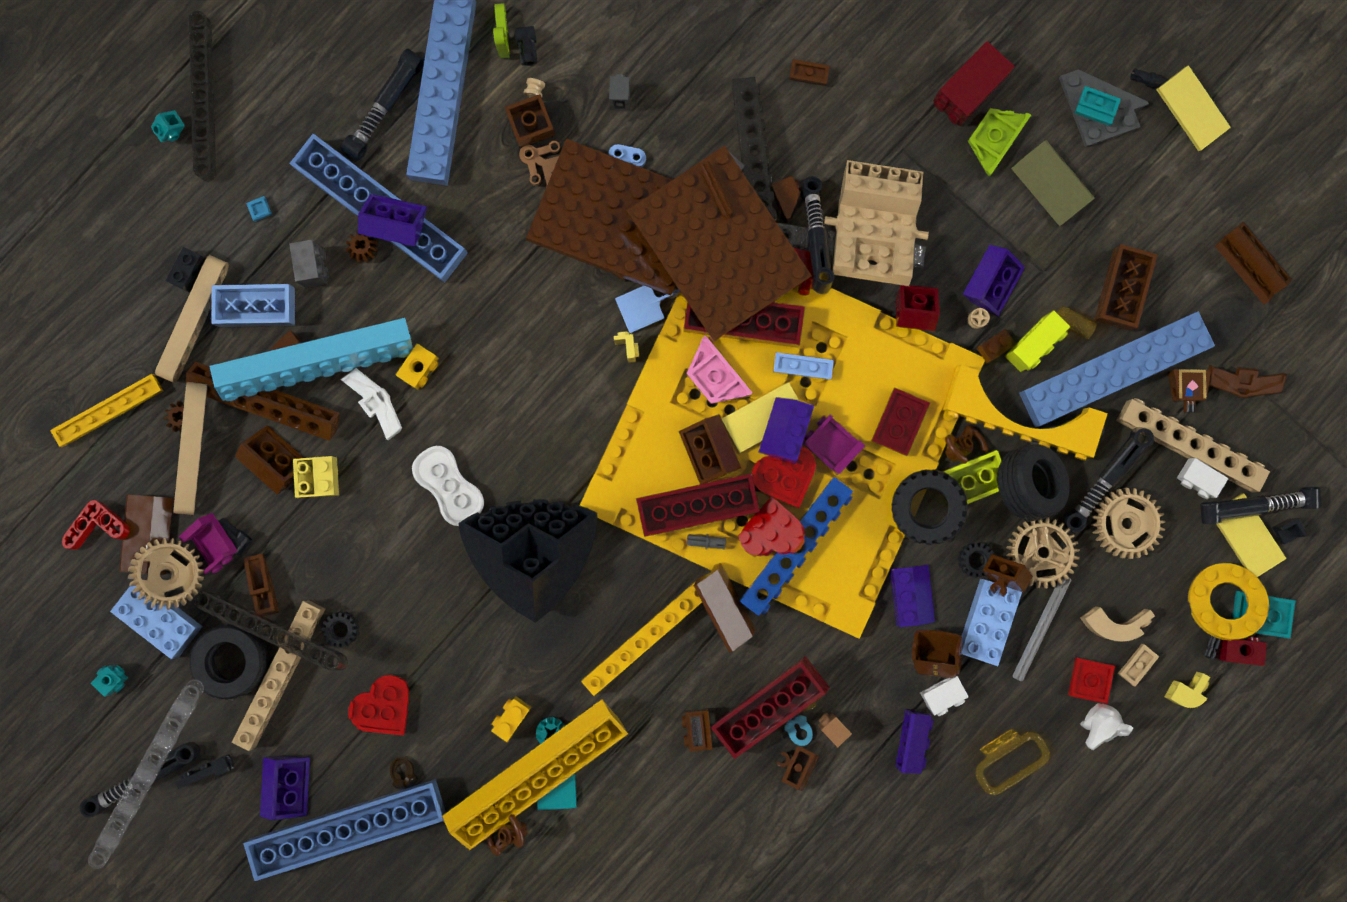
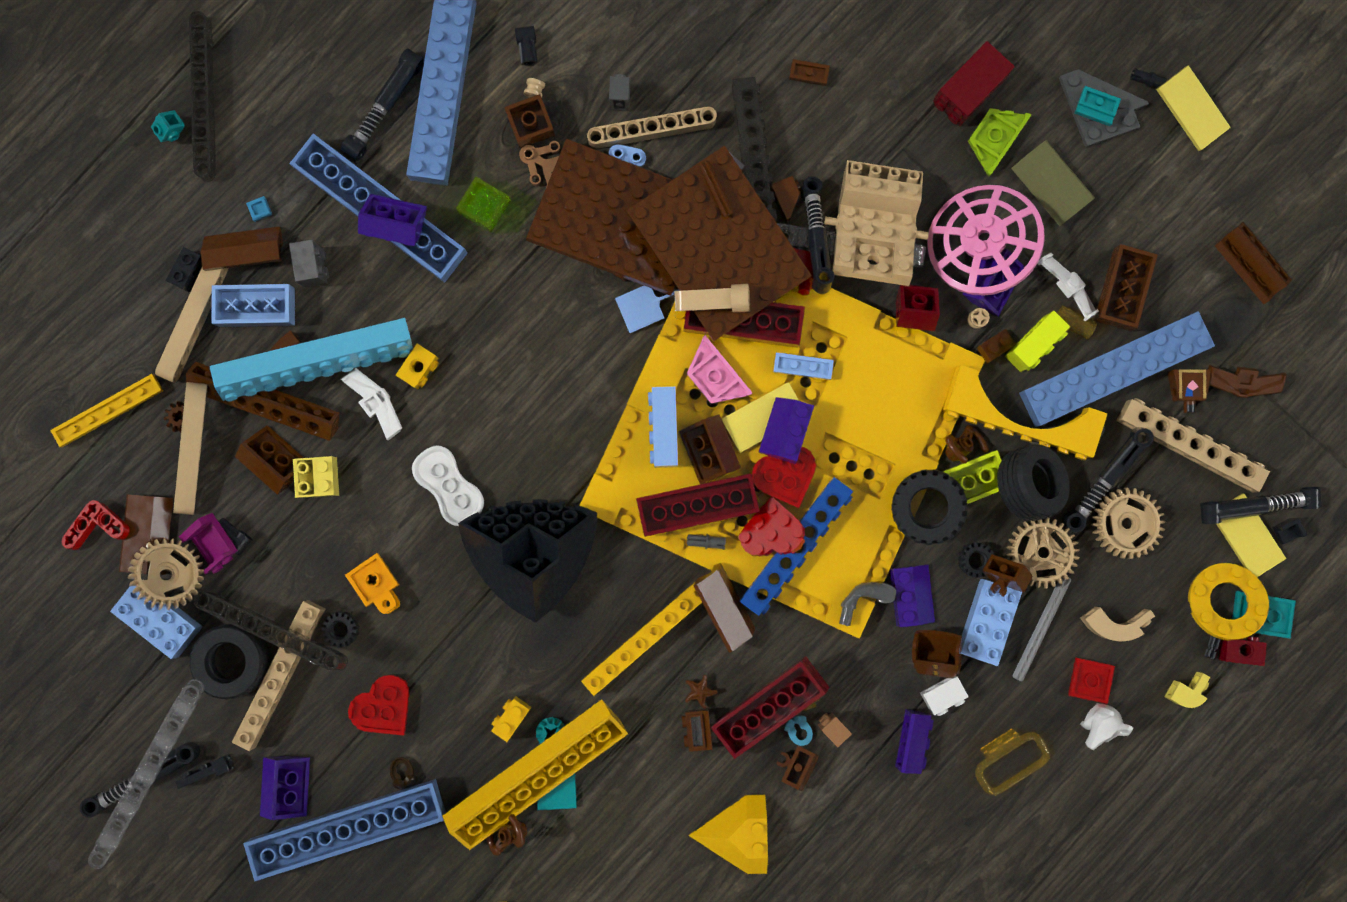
(109, 680): teal brick -> none
(241, 248): none -> reddish brown slope
(261, 585): reddish brown slope -> none
(357, 252): reddish brown gear -> none
(377, 593): none -> light orange plate
(483, 204): none -> clear neon green brick
(501, 31): lime beam -> none
(631, 347): light yellow bracket -> none
(659, 121): none -> tan beam
(664, 427): none -> light blue brick
(699, 691): none -> reddish brown animal
(732, 298): none -> tan beam
(739, 834): none -> yellow wedge
(832, 444): magenta panel -> none
(882, 591): none -> dark grey piece
(900, 422): dark red plate -> none
(989, 248): none -> bright pink dish
(1070, 285): none -> white plate
(1138, 665): tan plate -> none
(1202, 478): white brick -> none

